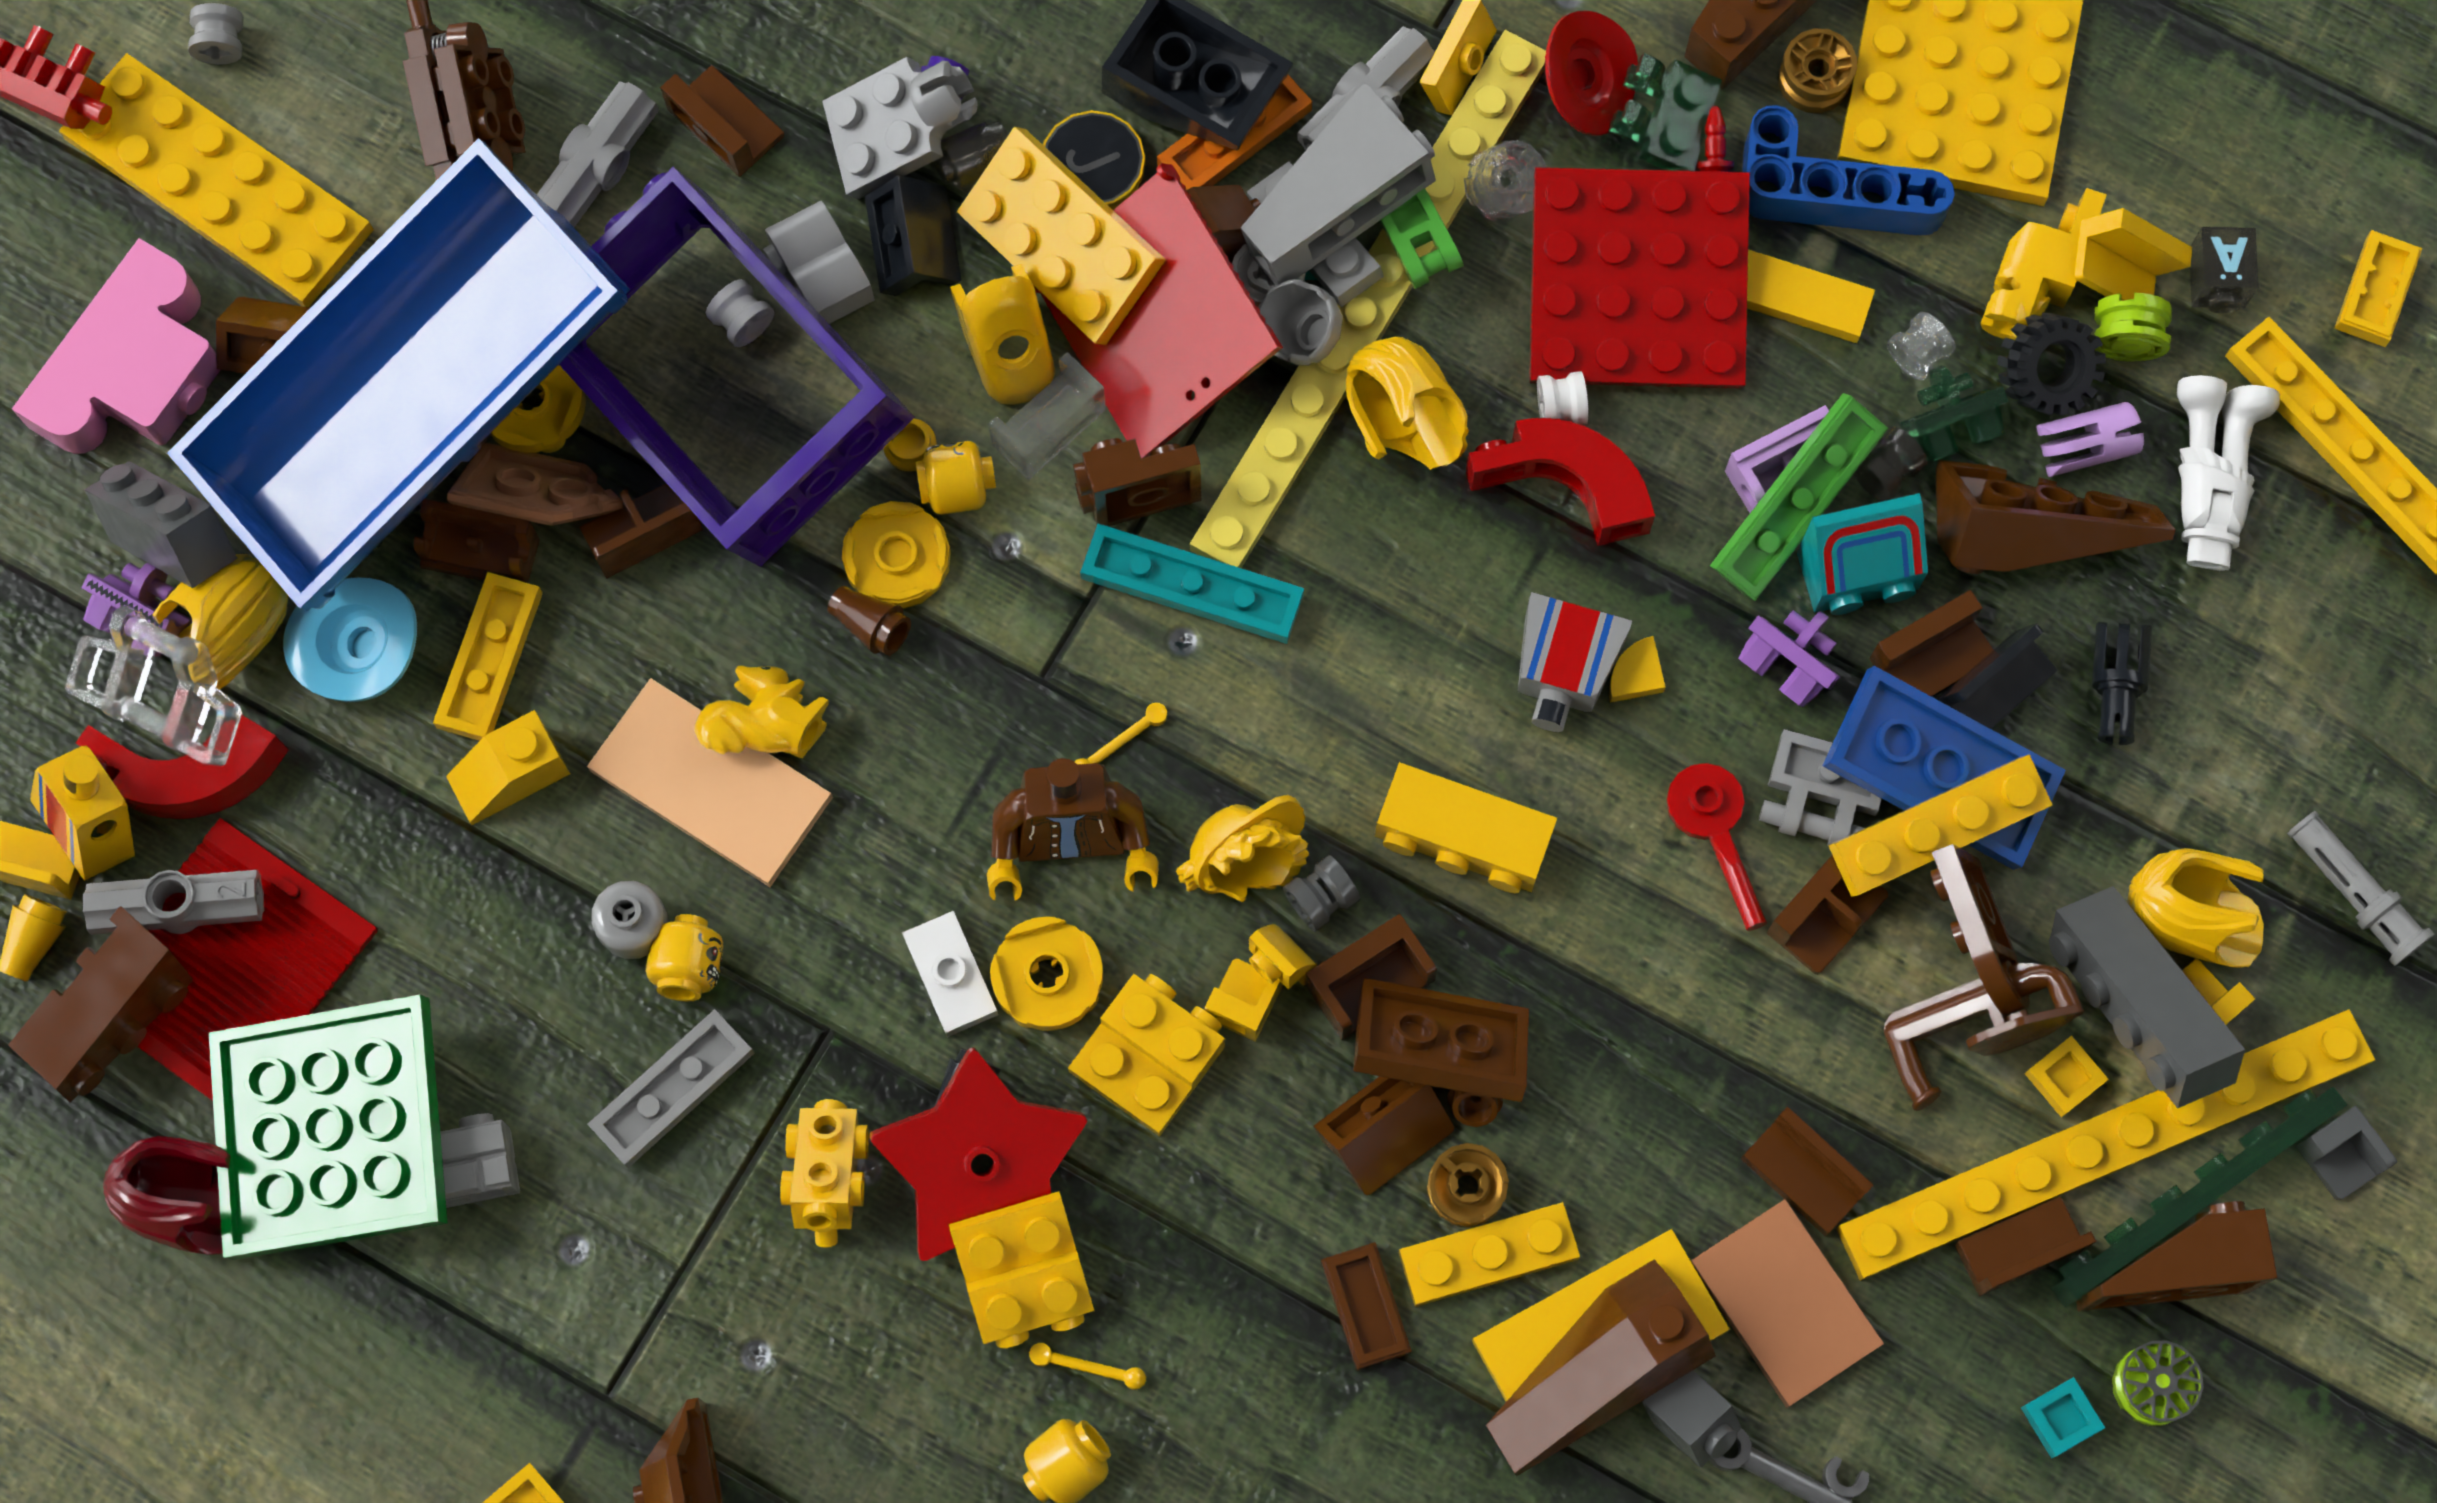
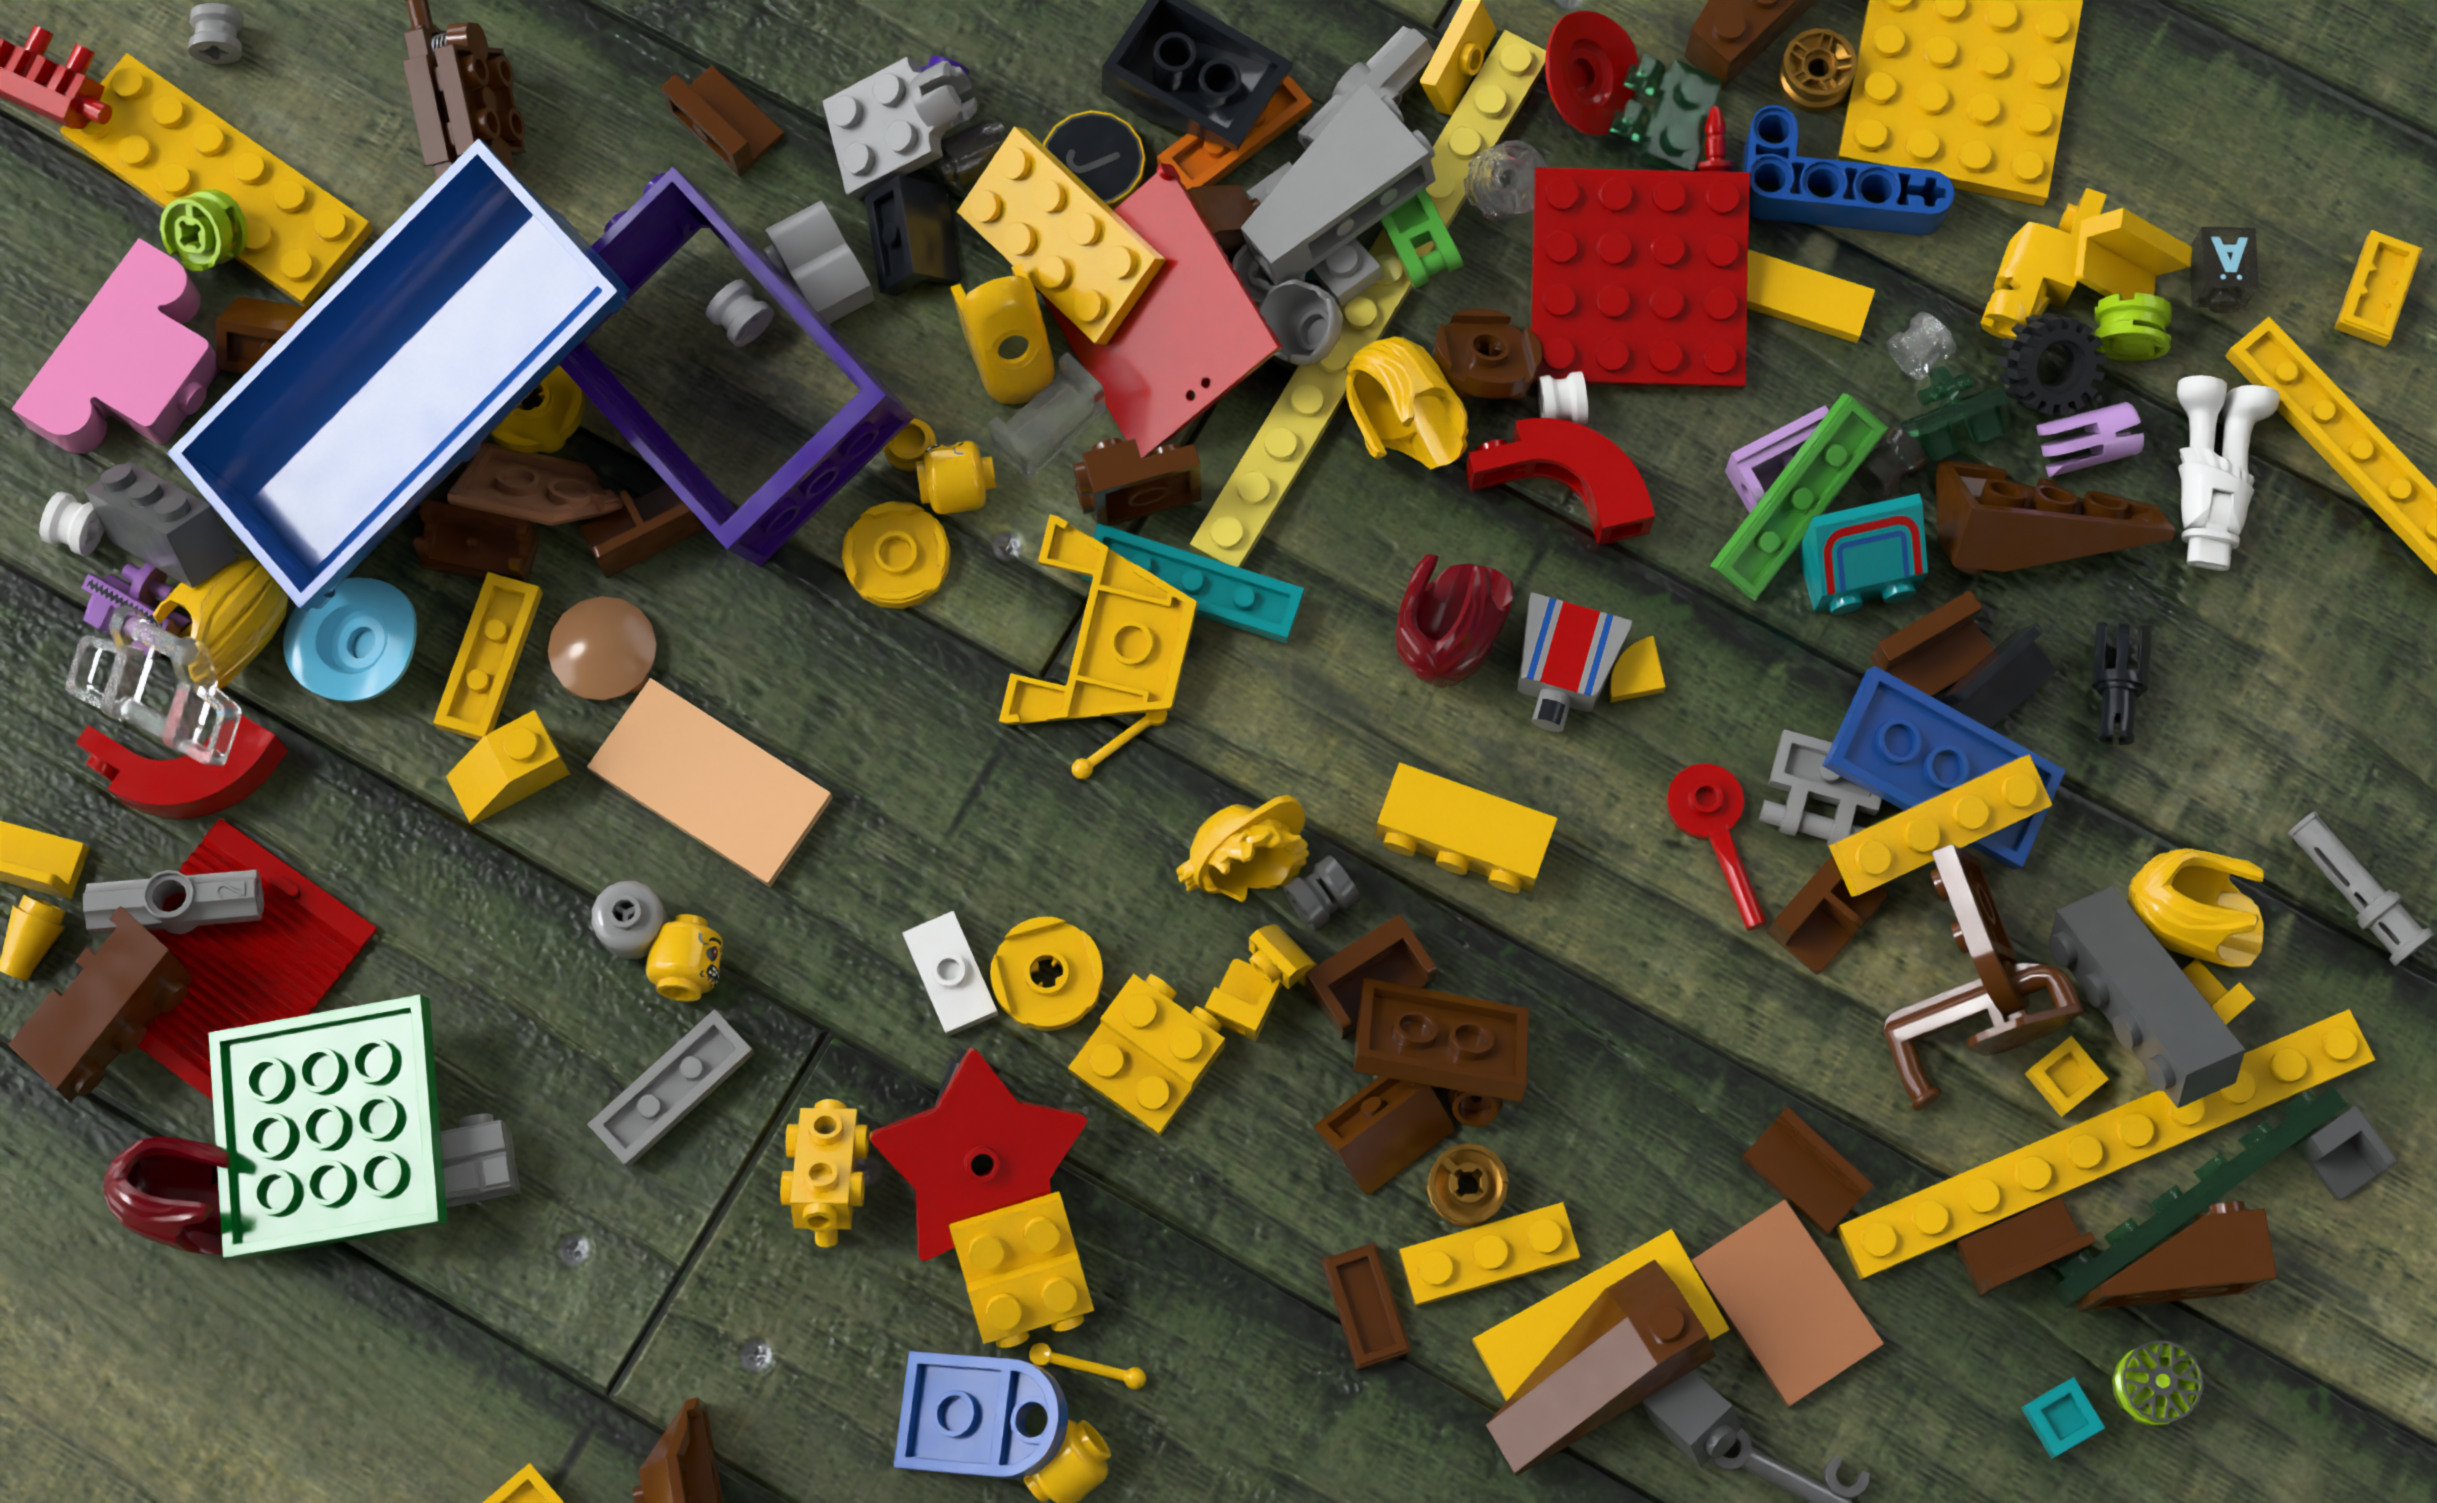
(71, 524): none -> white wheel
(73, 799): yellow torso -> none
(203, 229): none -> lime wheel
(598, 153): light grey piece -> none
(602, 649): none -> medium nougat dish
(769, 723): yellow animal -> none
(871, 620): reddish brown cone -> none
(972, 1416): none -> plate
(1065, 815): reddish brown torso -> none
(1127, 642): none -> yellow wing
(1451, 622): none -> dark red hair
(1511, 359): none -> reddish brown plate
(1810, 674): medium lavender hips -> none

